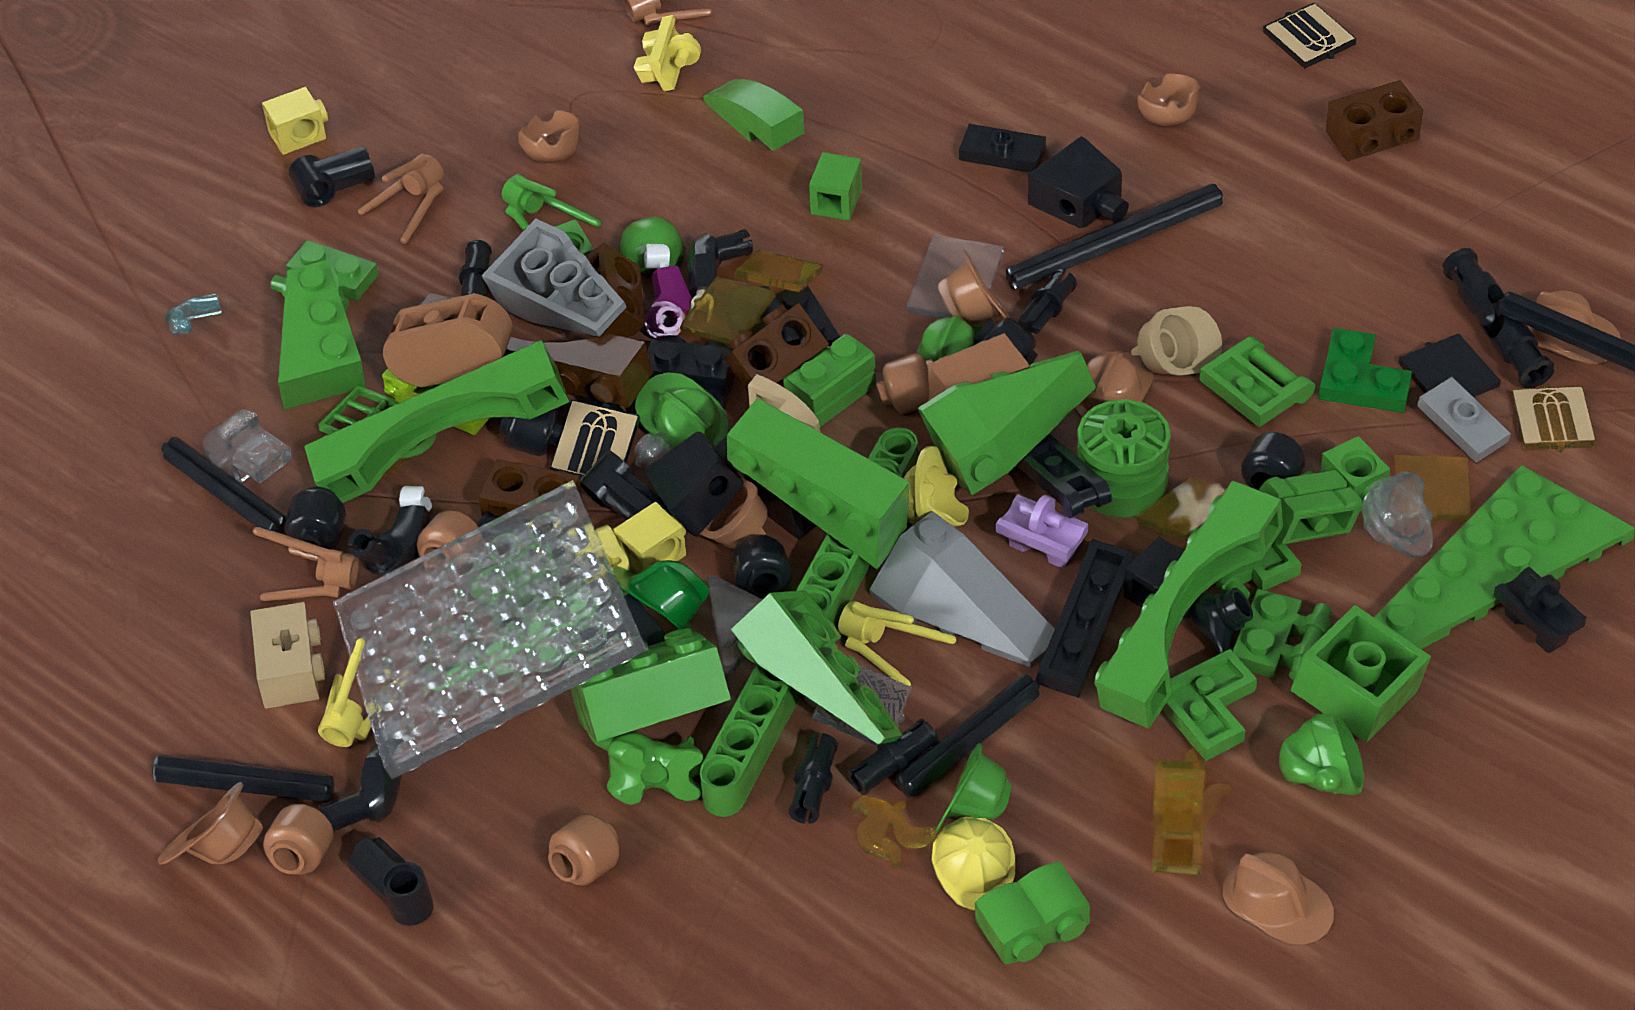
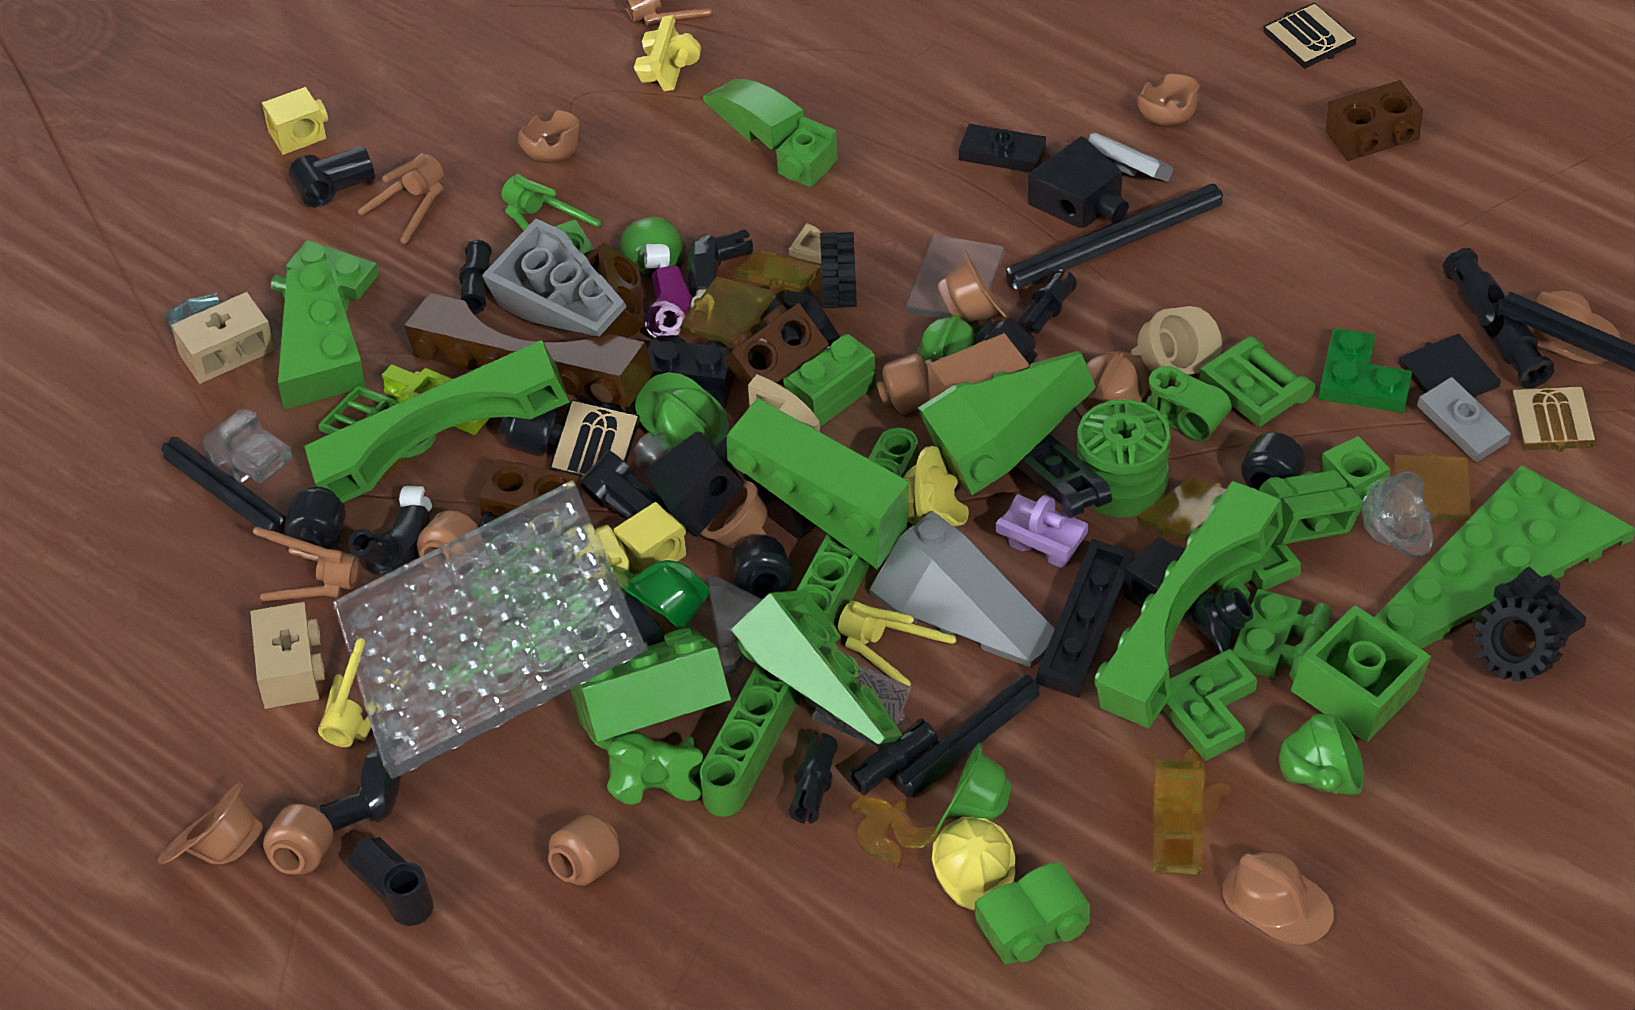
(223, 337): none -> tan brick
(254, 778): black axle -> none
(446, 339): nougat brick -> none
(807, 152): none -> bright green brick
(807, 244): none -> tan tile
(835, 186): bright green brick -> none
(838, 269): none -> black tyre
(1130, 159): none -> light grey plate
(1190, 405): none -> bright green piece
(1546, 637): none -> black tyre

